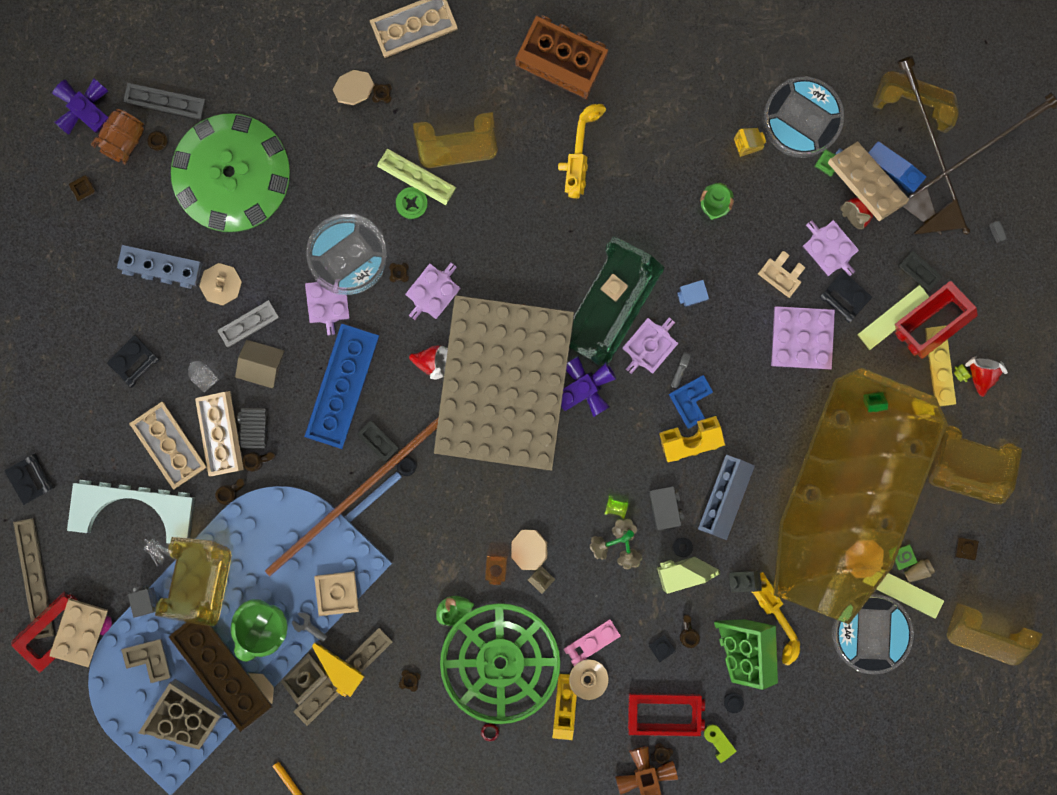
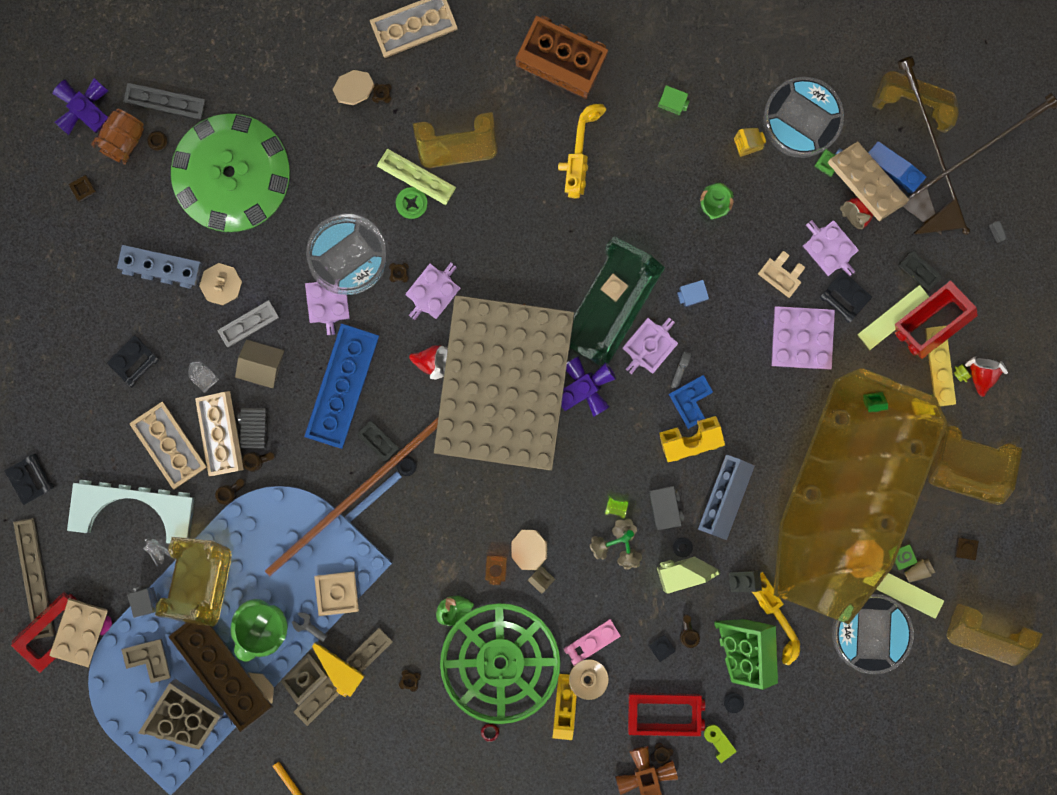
(674, 100): none -> bright green brick

